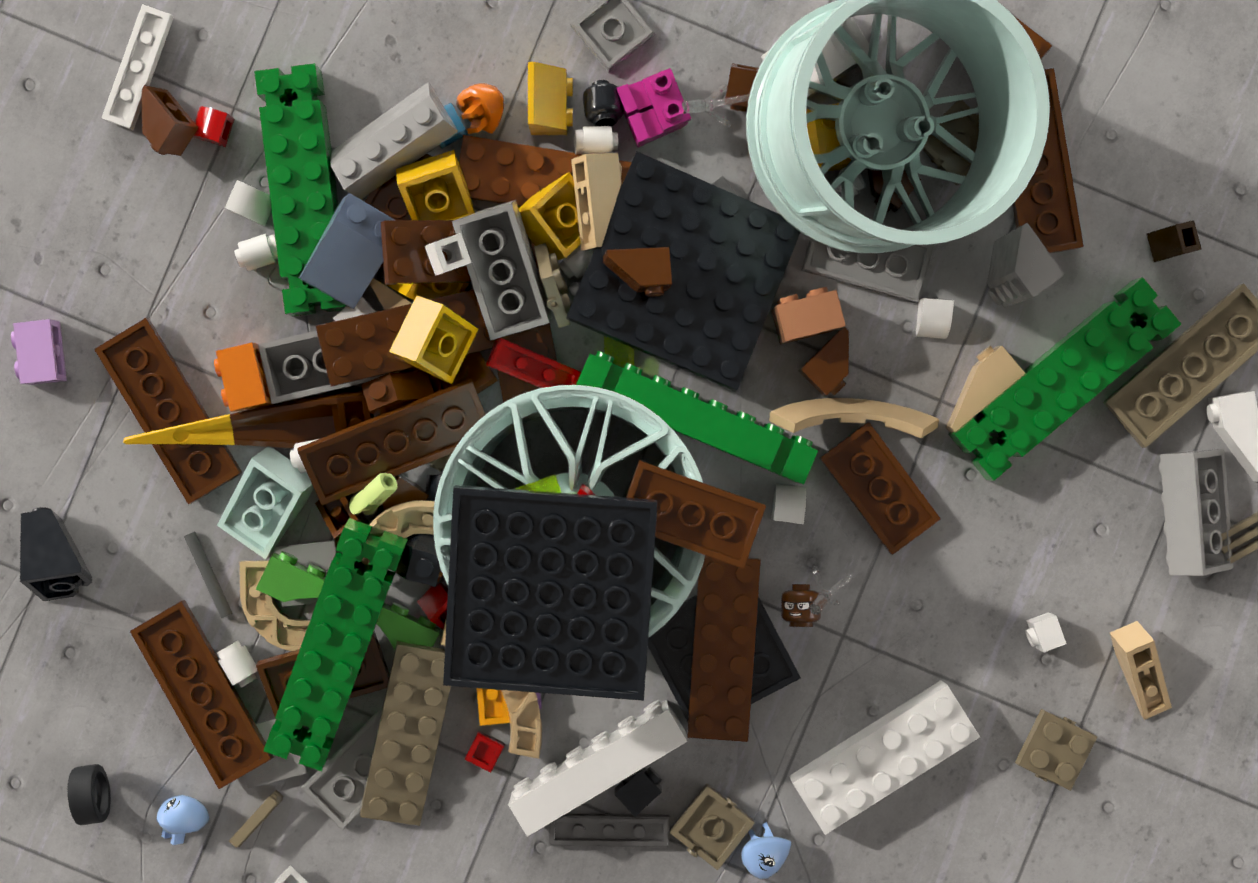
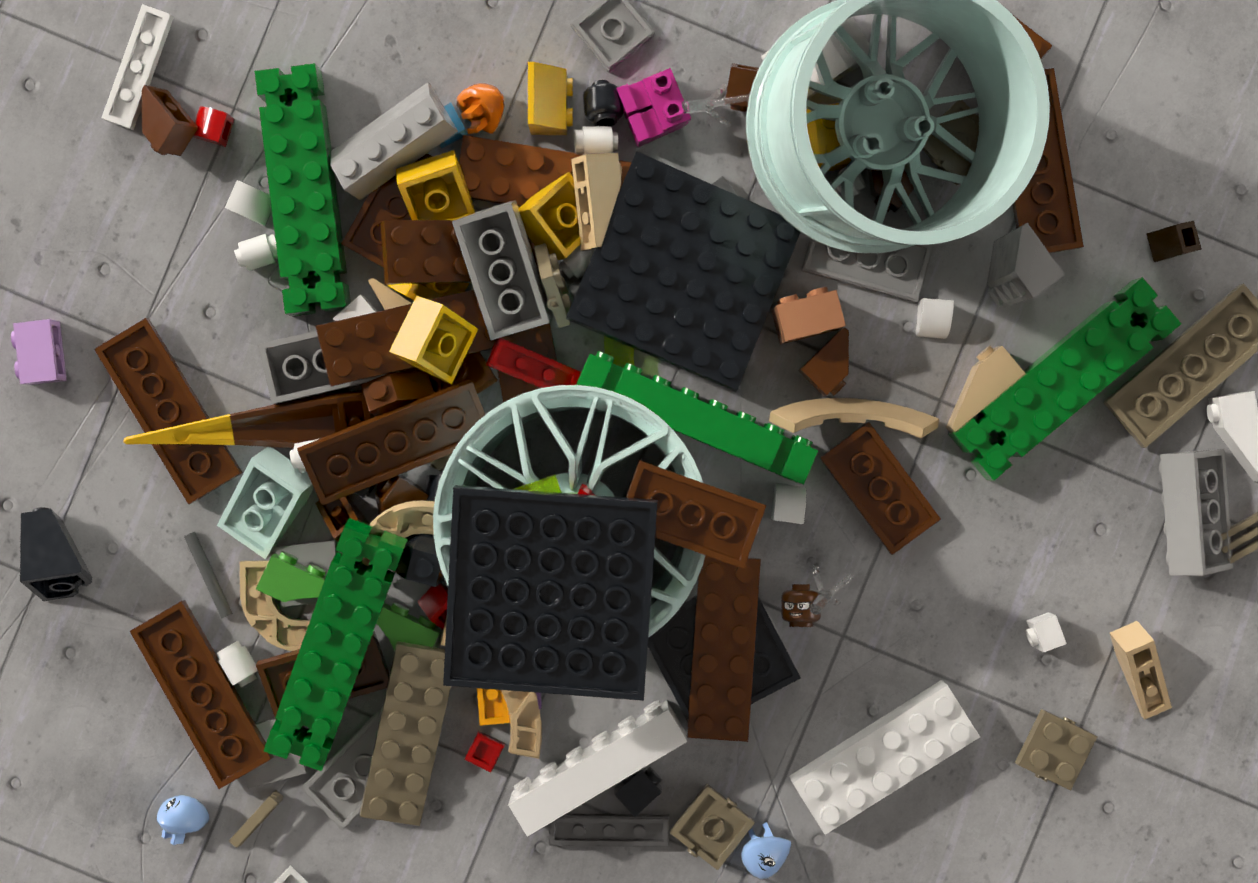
(88, 794): black tyre -> none
(242, 377): orange brick -> none
(347, 252): sand blue slope -> none
(373, 494): yellowish green bar -> none
(455, 250): white plate -> none
(642, 268): reddish brown slope -> none

